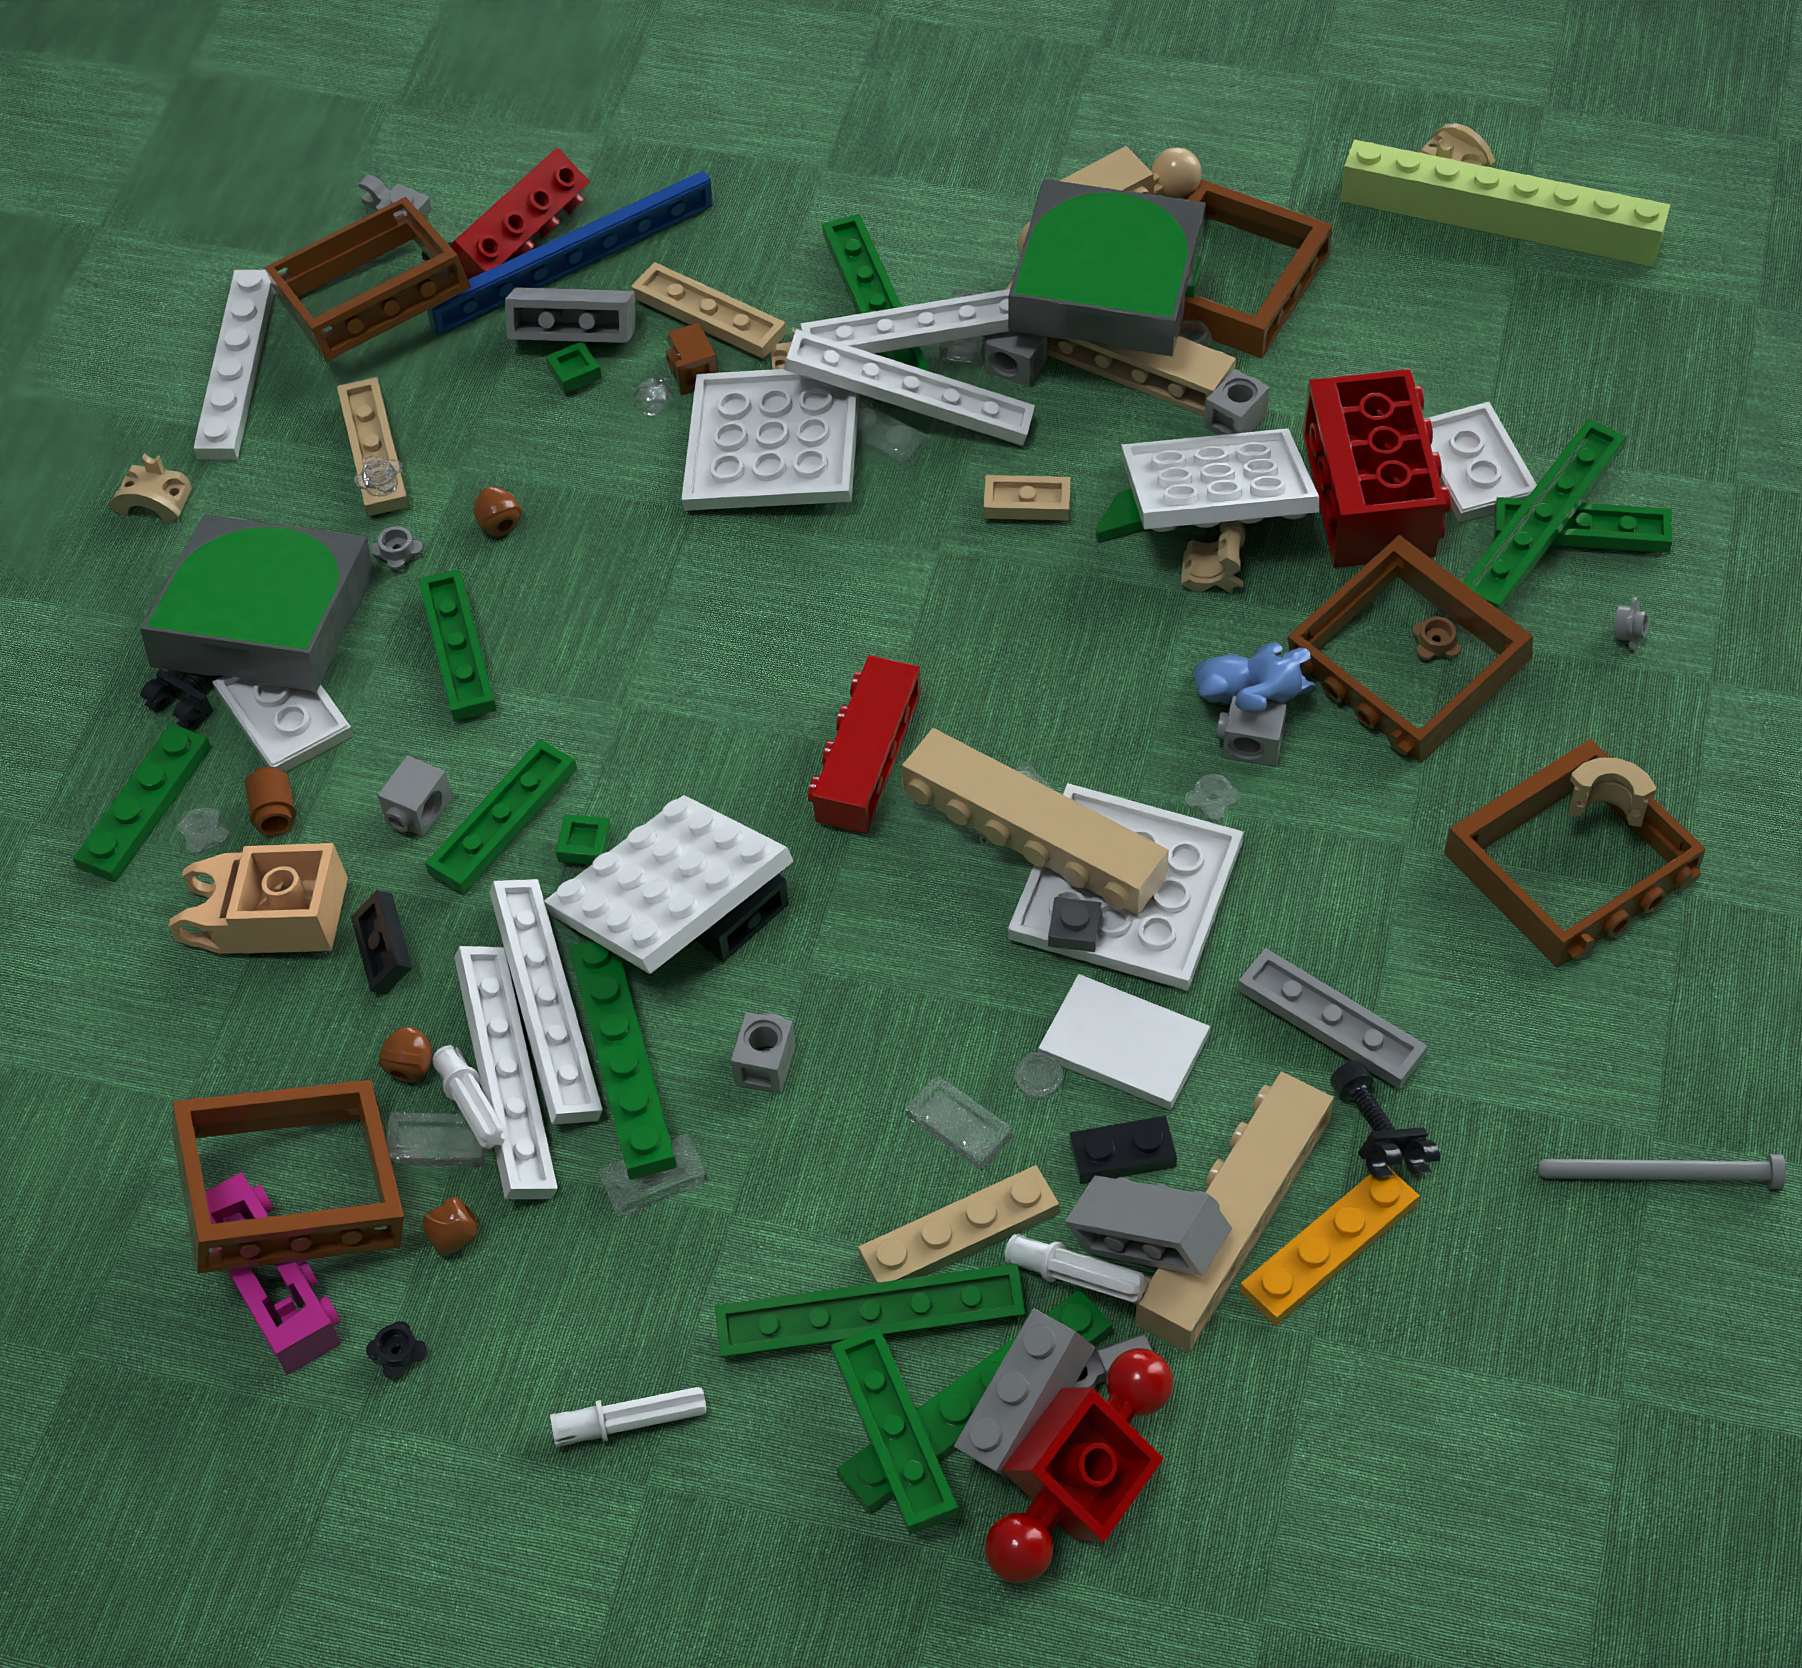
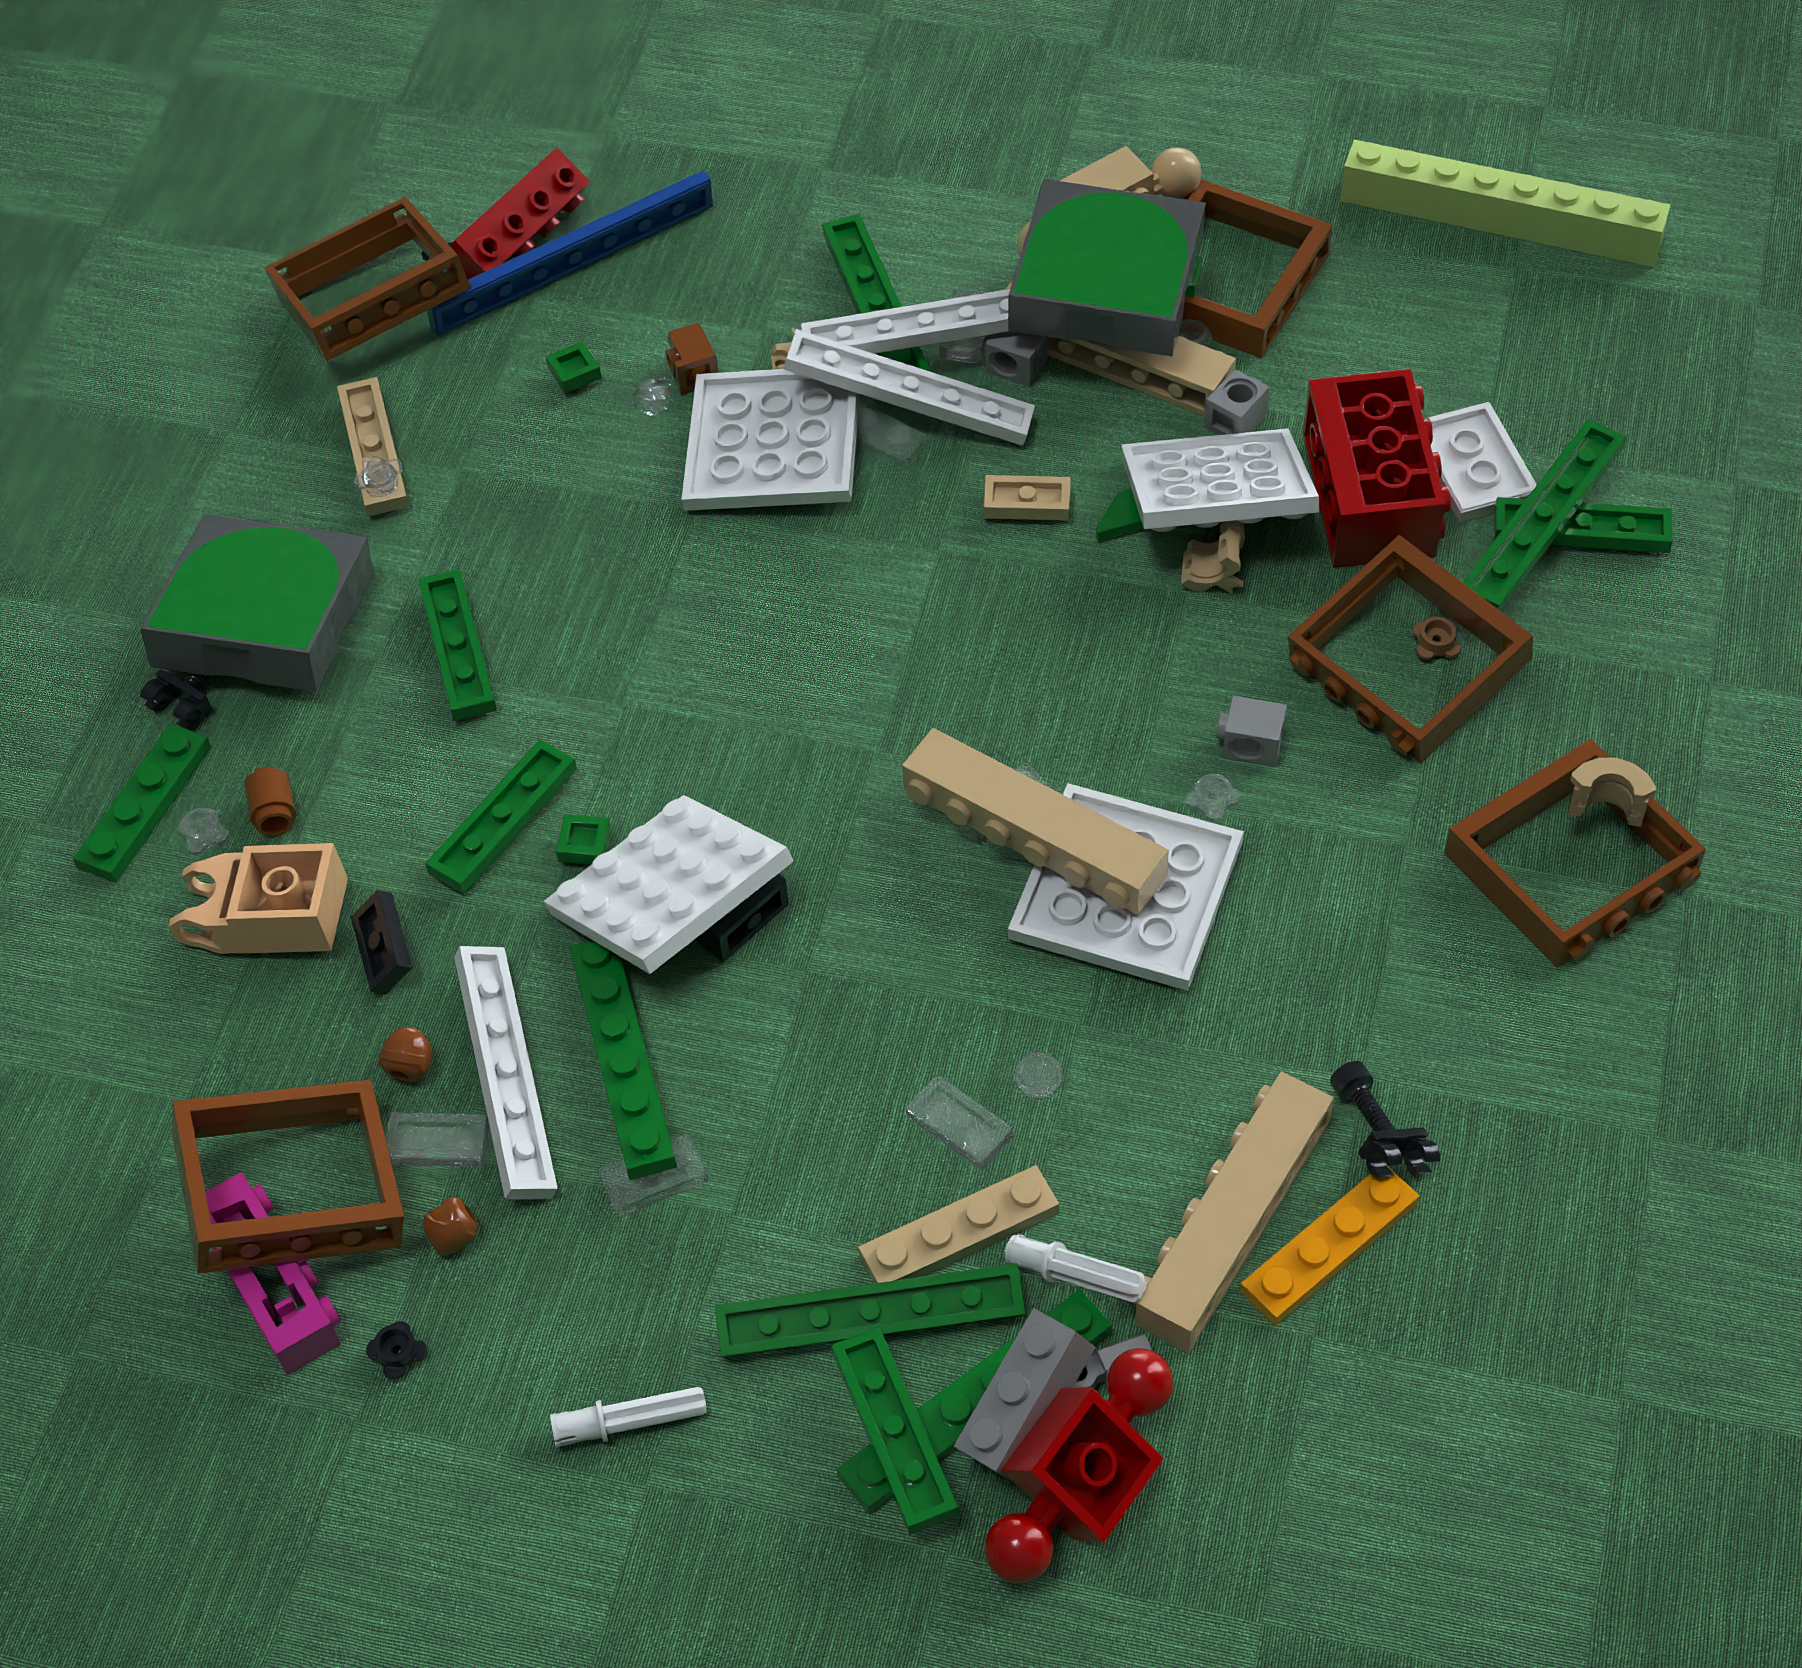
(152, 488): tan piece -> none
(234, 366): white plate -> none
(283, 722): white tile -> none
(380, 196): light grey plate -> none
(396, 547): light grey plate -> none
(414, 796): light grey brick -> none
(463, 1086): white axle -> none
(496, 511): dark orange piece -> none
(545, 1002): white plate -> none
(570, 315): light grey brick -> none
(714, 311): tan plate -> none
(768, 1068): light grey brick -> none
(865, 744): red brick -> none
(1074, 924): dark grey plate -> none
(1123, 1149): black plate -> none
(1125, 1041): white tile -> none
(1149, 1224): light grey brick -> none
(1253, 679): medium blue animal -> none
(1332, 1018): light grey plate -> none
(1460, 144): tan piece -> none
(1631, 623): light grey plate -> none
(1771, 1170): light grey bar -> none

